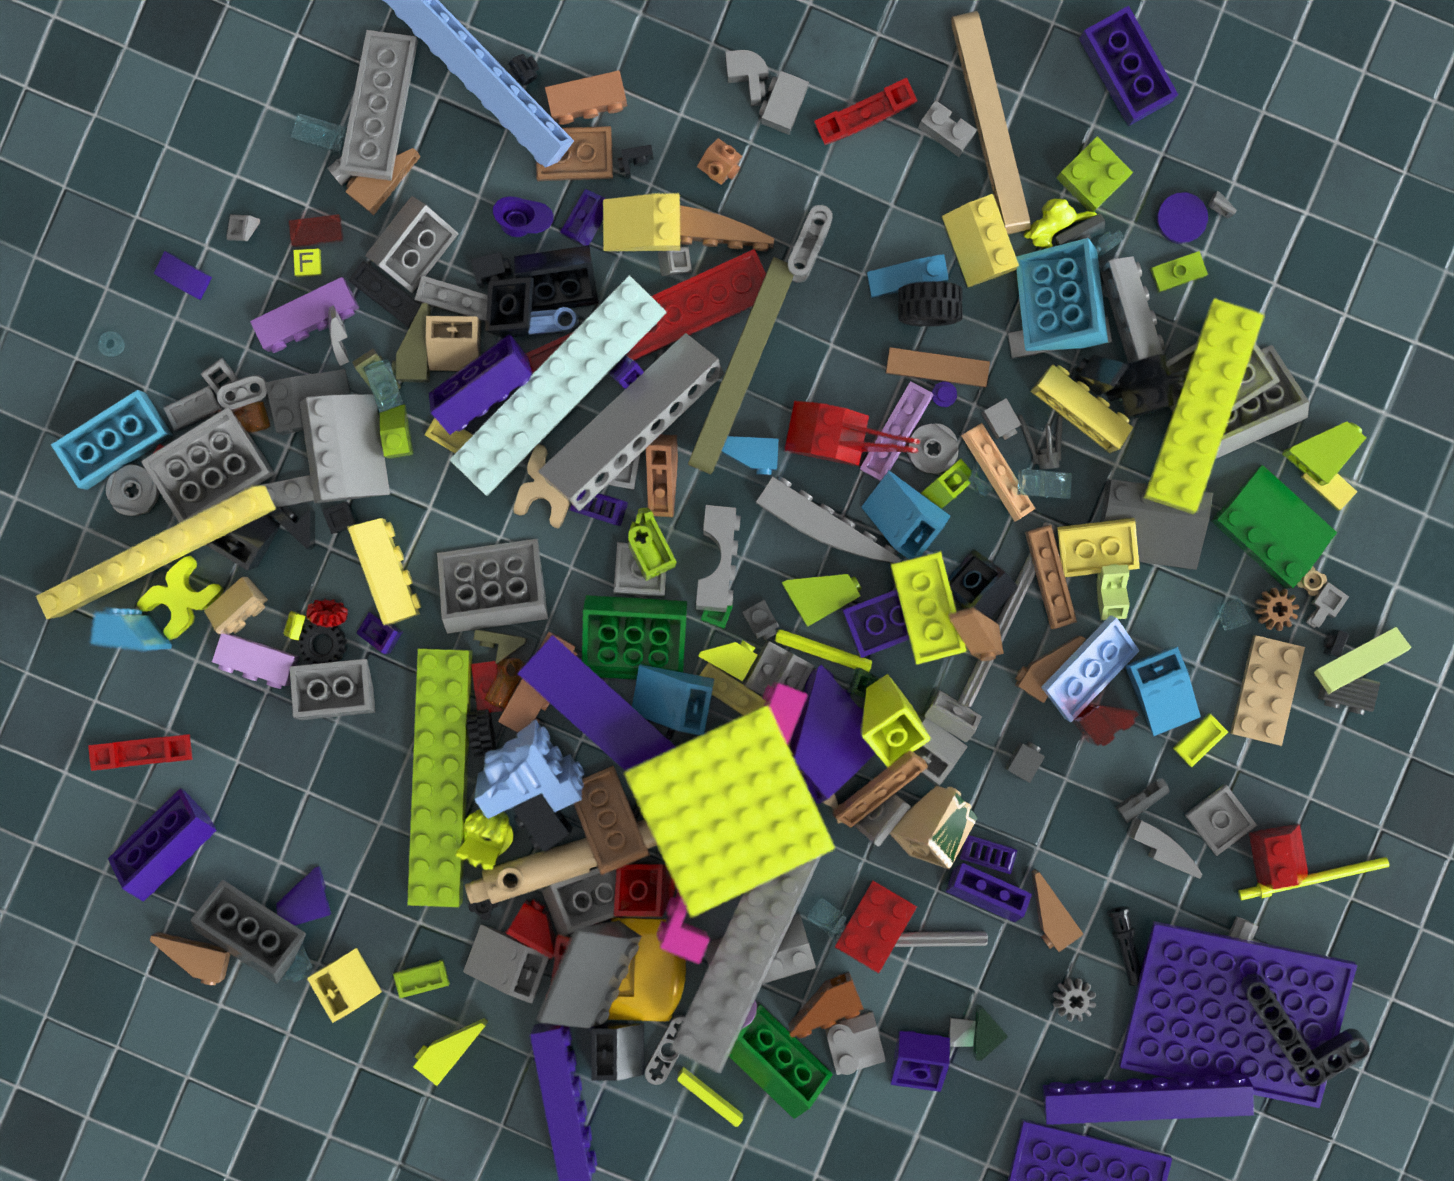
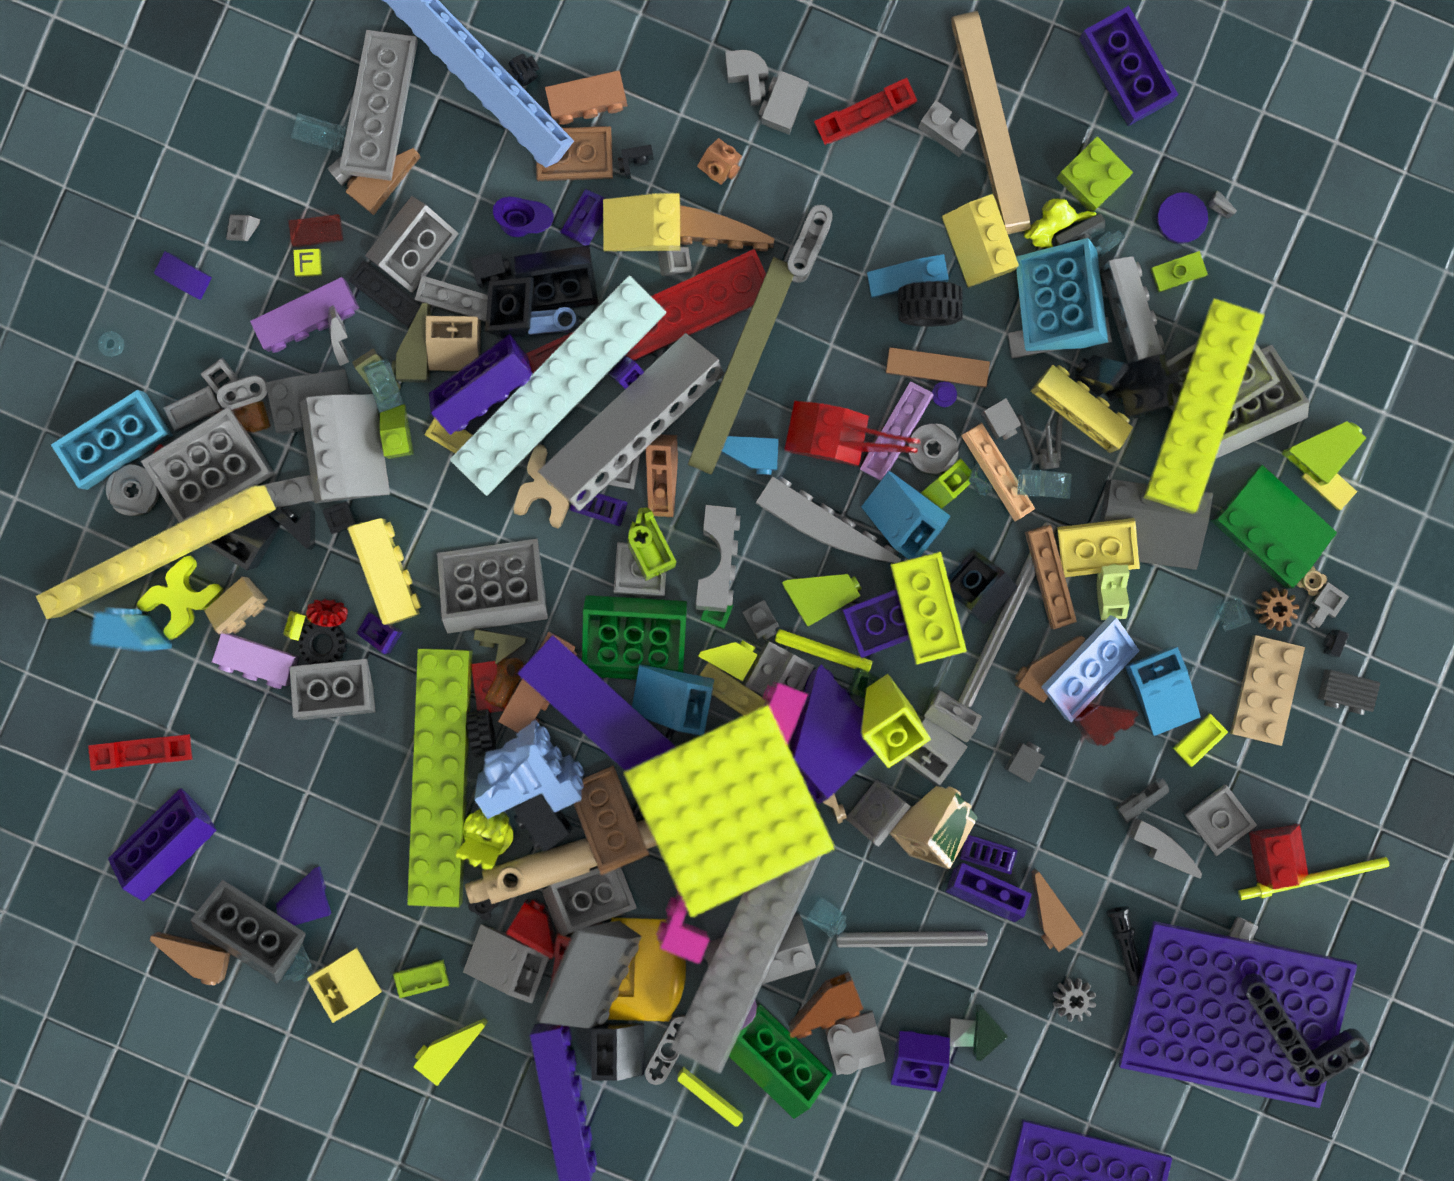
(643, 890): red slope -> none
(875, 927): red plate -> none
(880, 789): medium nougat tile -> none
(978, 633): medium nougat slope -> none
(1148, 1099): dark purple brick -> none
(1362, 660): yellowish green tile -> none

